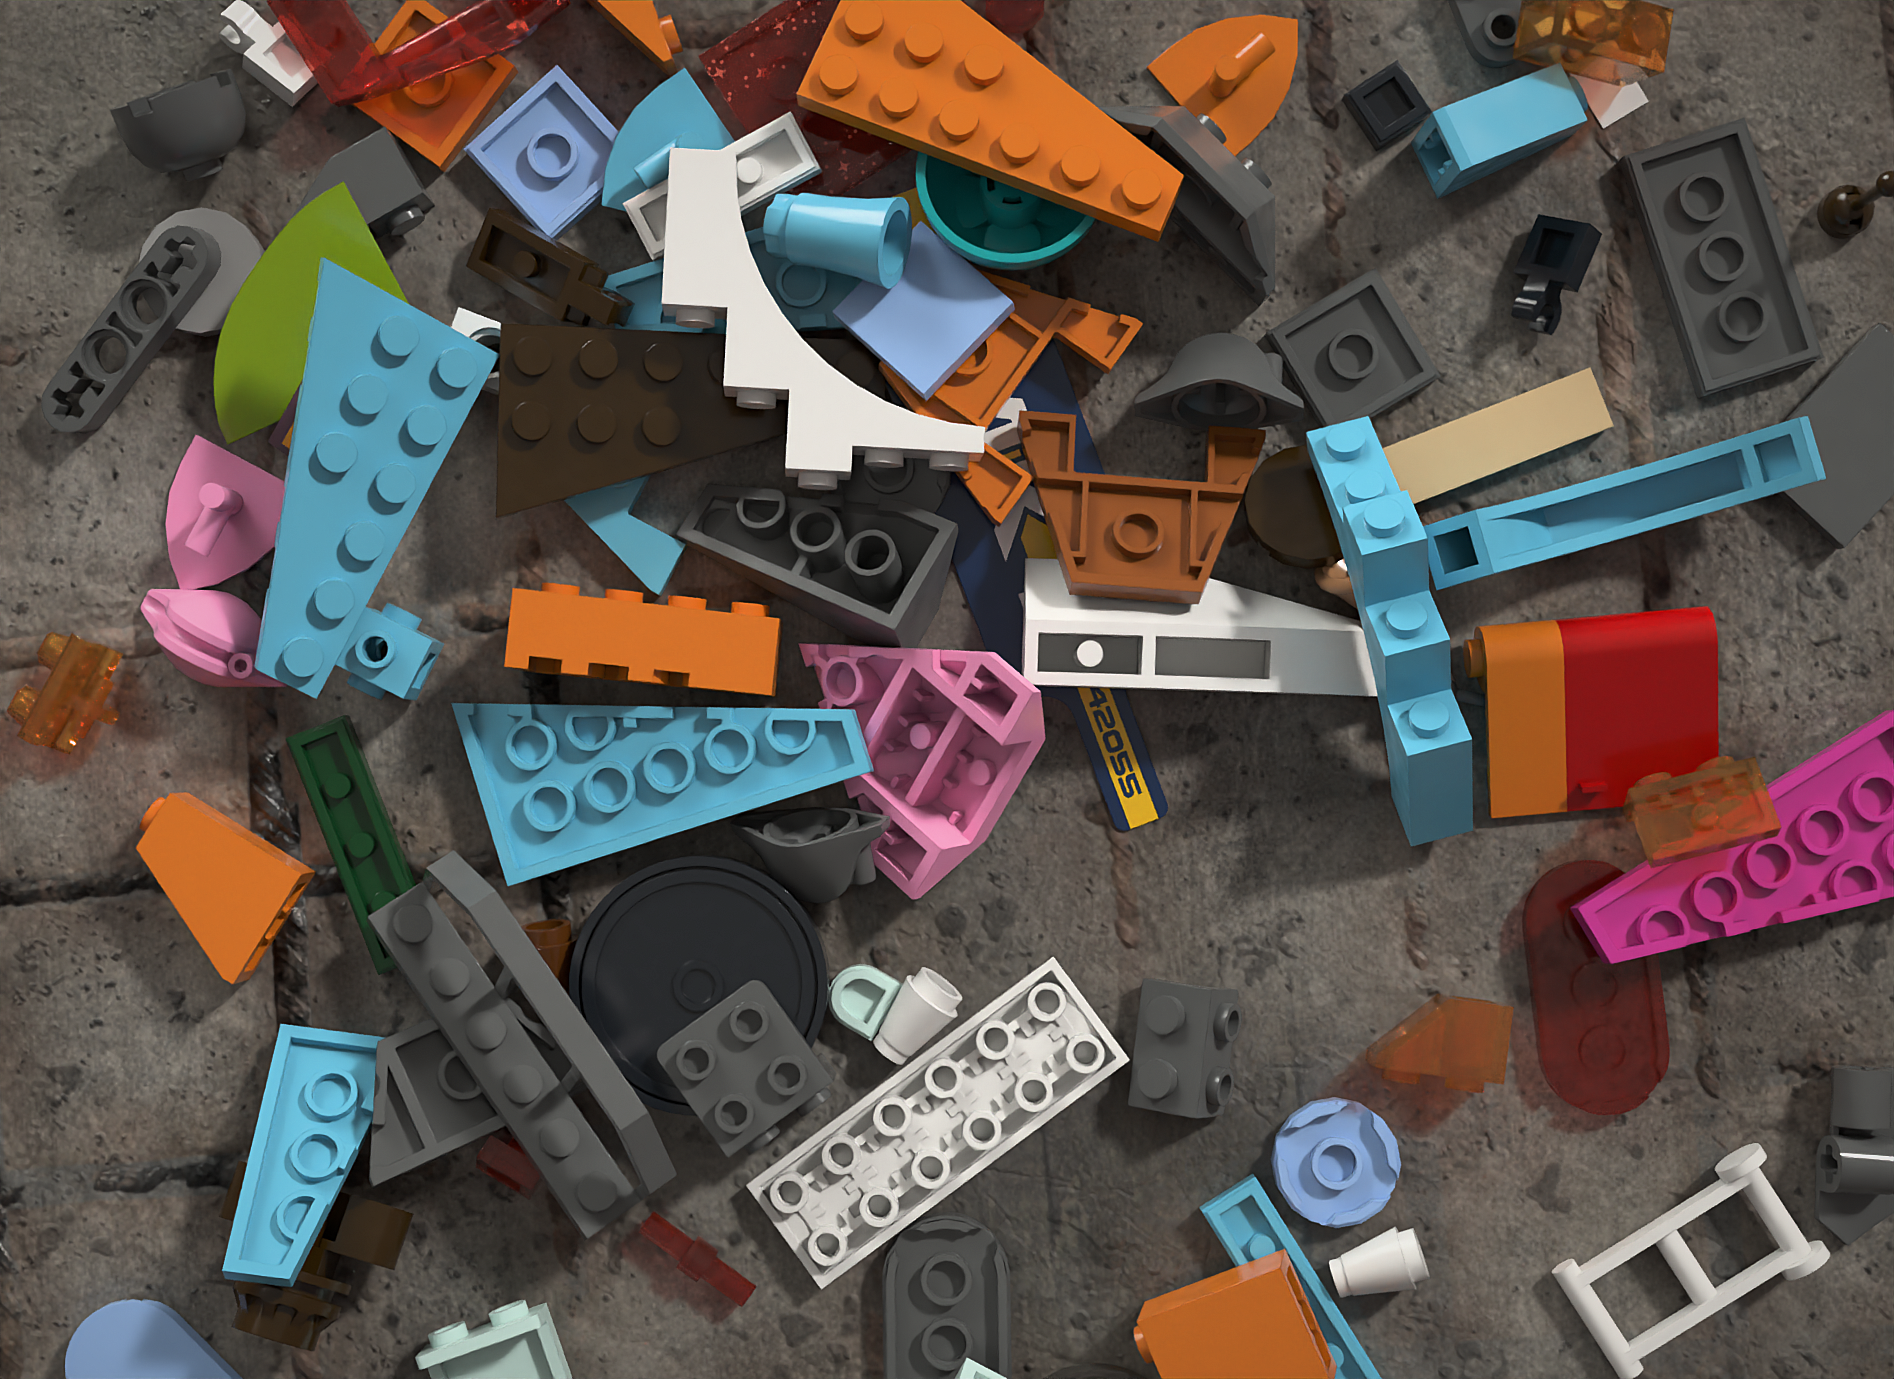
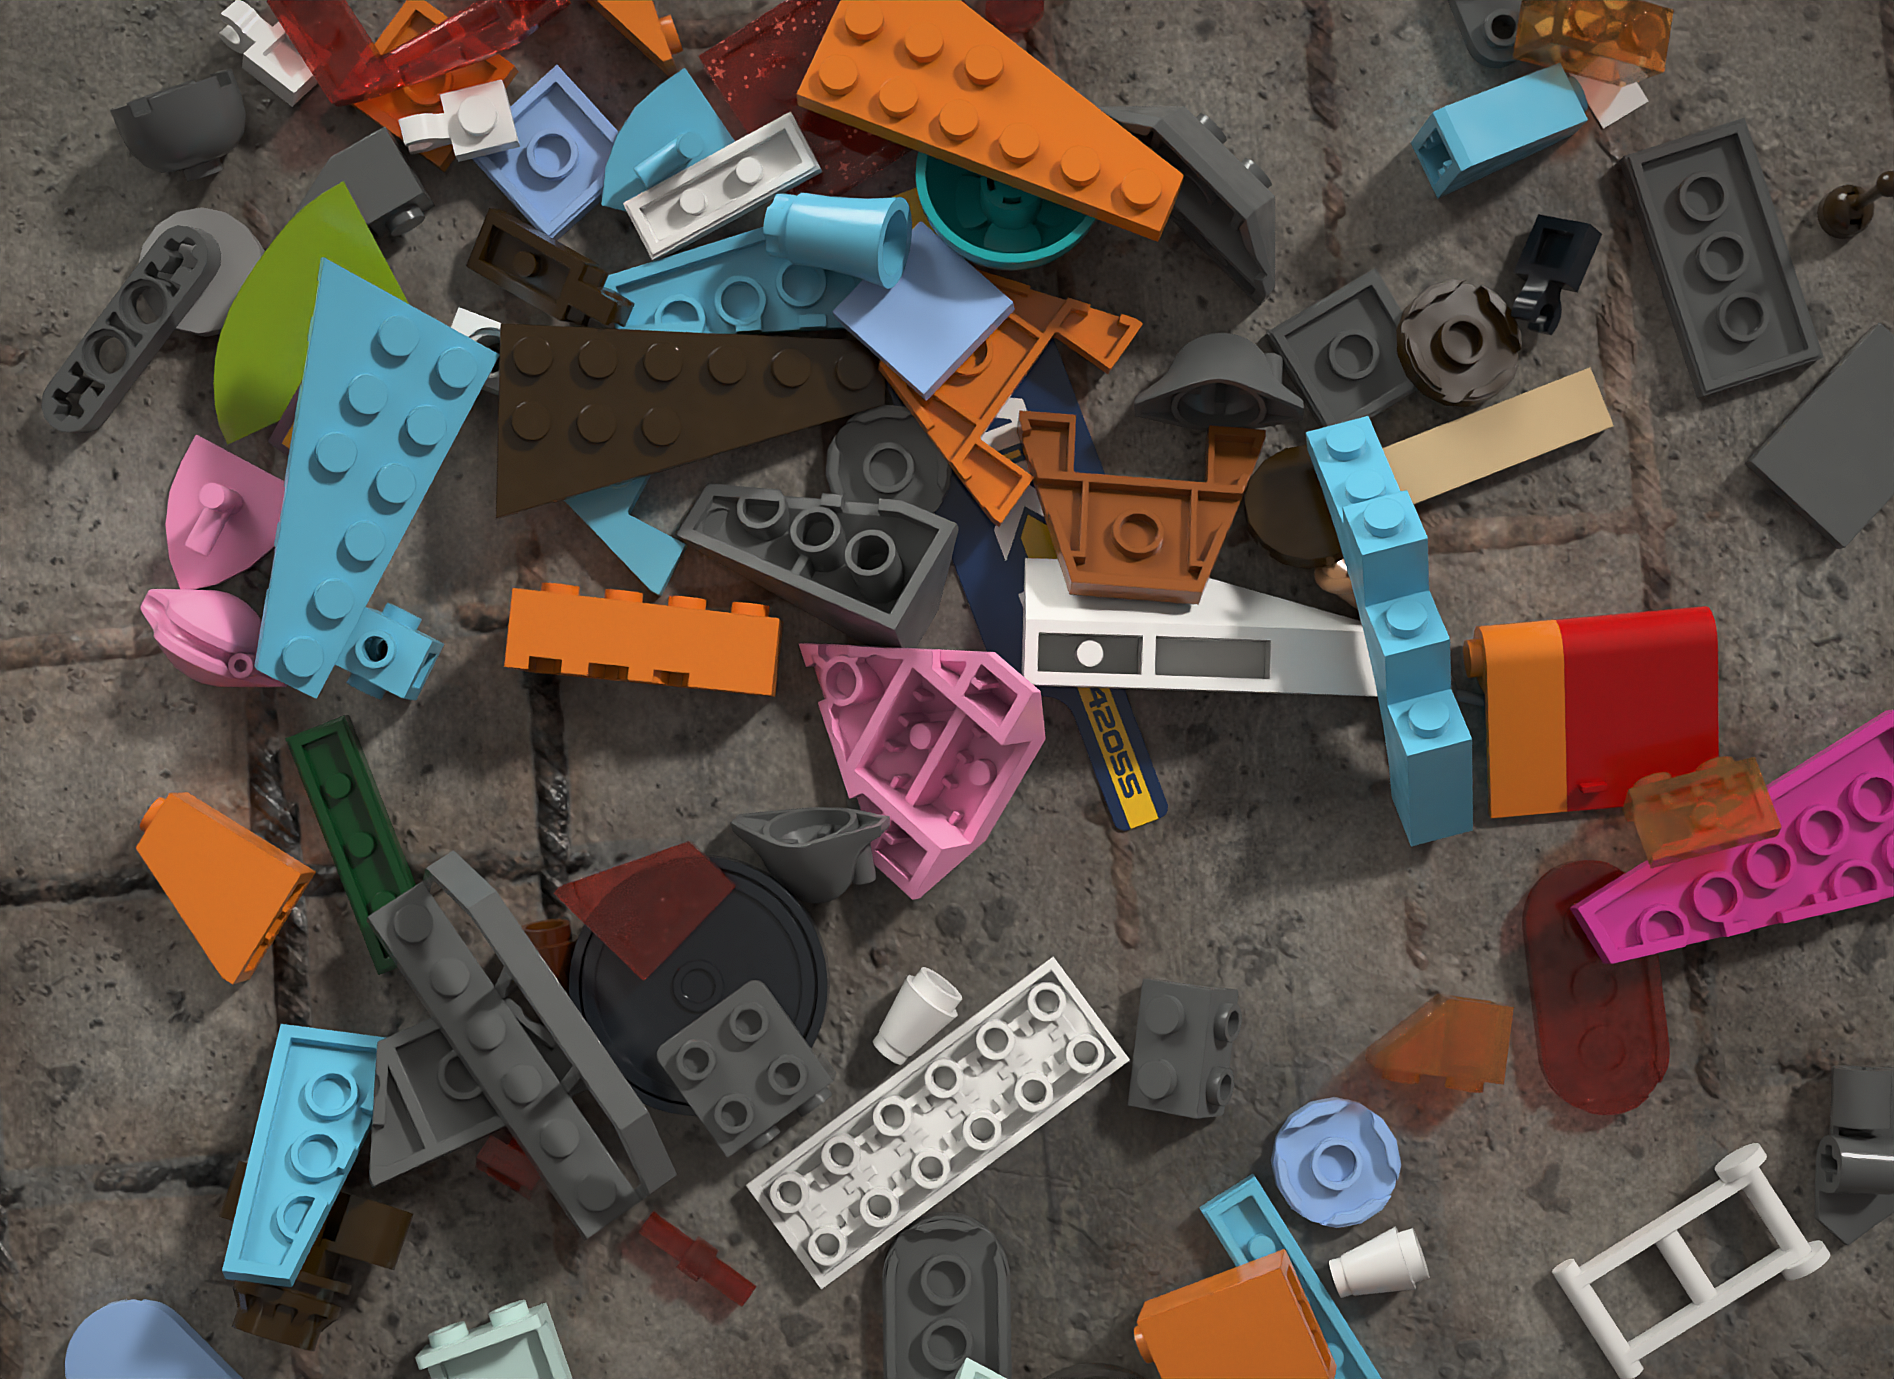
(71, 695): clear orange hips -> none
(473, 121): none -> white plate
(610, 778): medium azure wing -> none
(649, 903): none -> clear red wing
(829, 417): white arch -> none
(862, 998): light aqua tile -> none
(1232, 73): orange shield -> none
(1386, 105): black tile -> none
(1458, 343): none -> dark brown tile
(1623, 503): medium azure arch -> none

